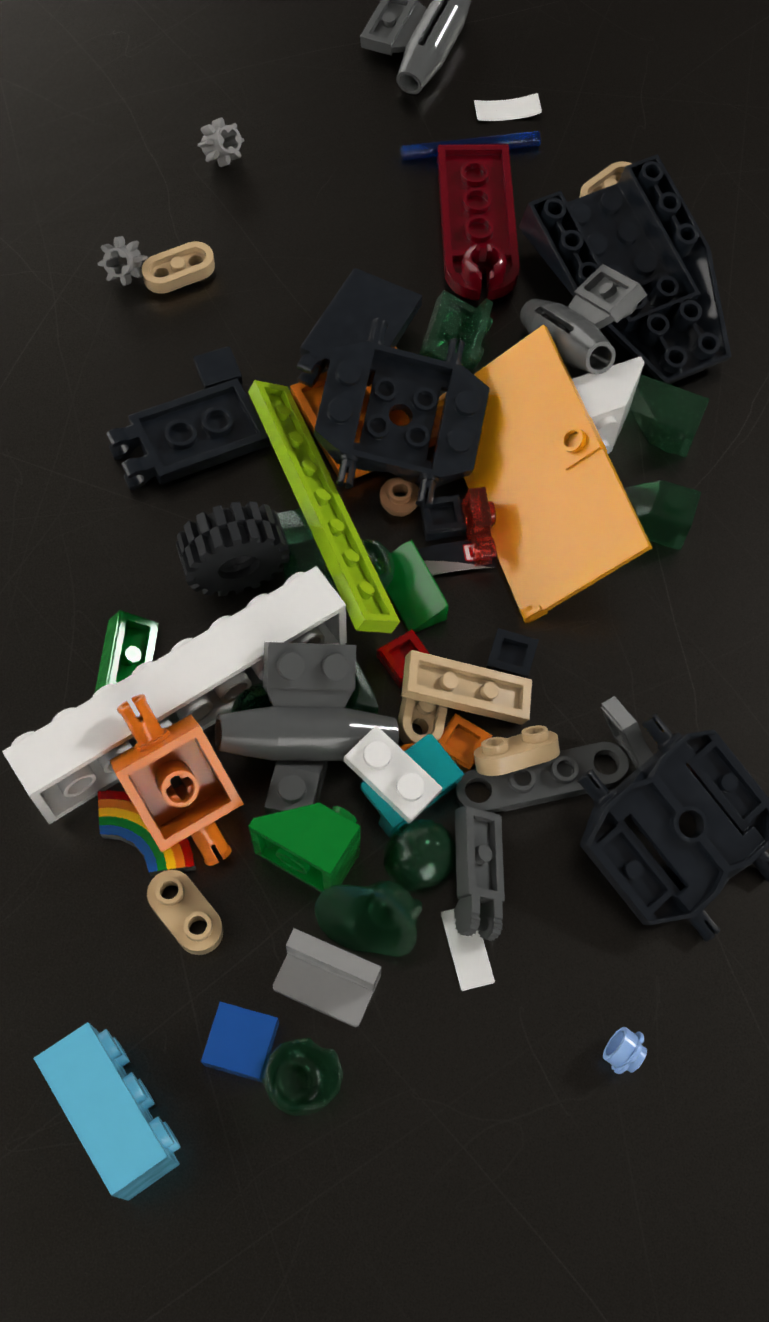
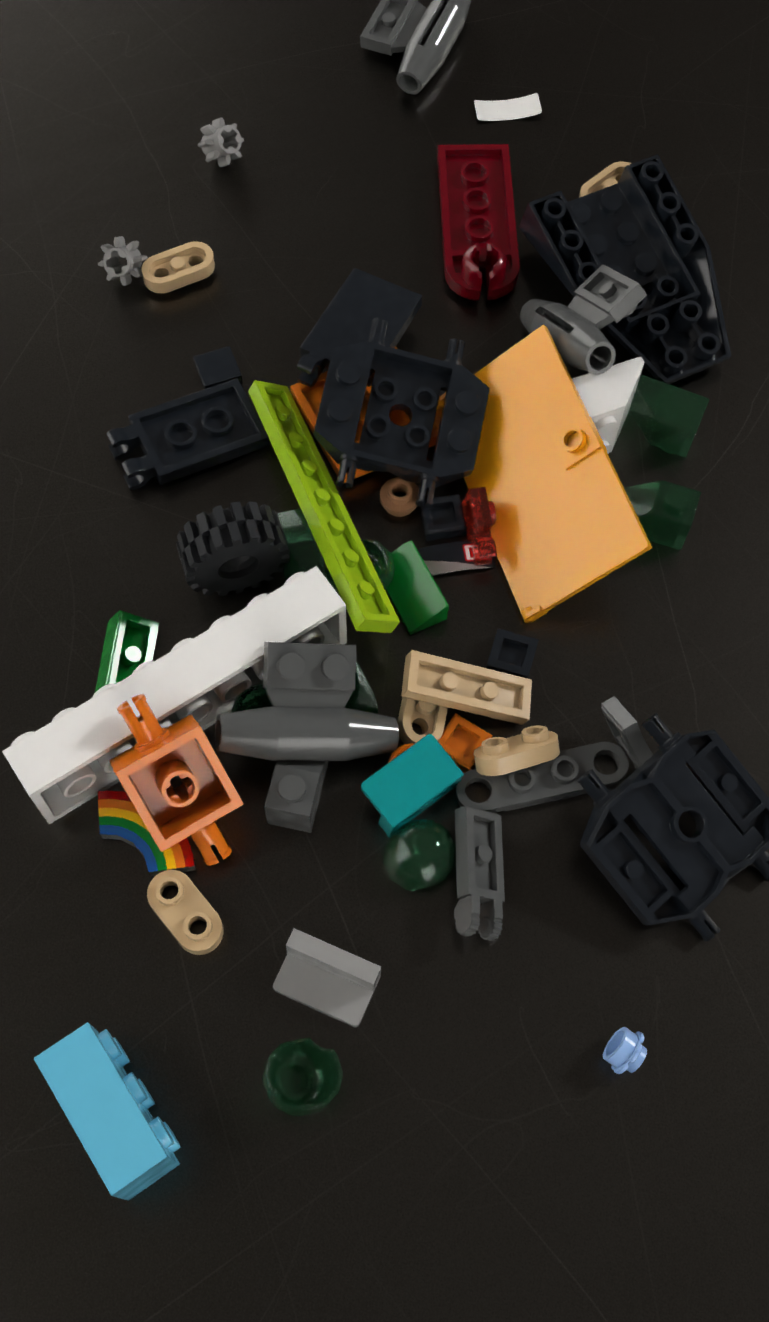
(240, 1041): blue piece -> none
(309, 843): green slope -> none
(370, 917): clear green piece -> none
(392, 774): white plate -> none
(393, 654): red tile -> none
(429, 150): clear blue bar -> none
(457, 320): clear green bracket -> none
(468, 955): white sticker -> none

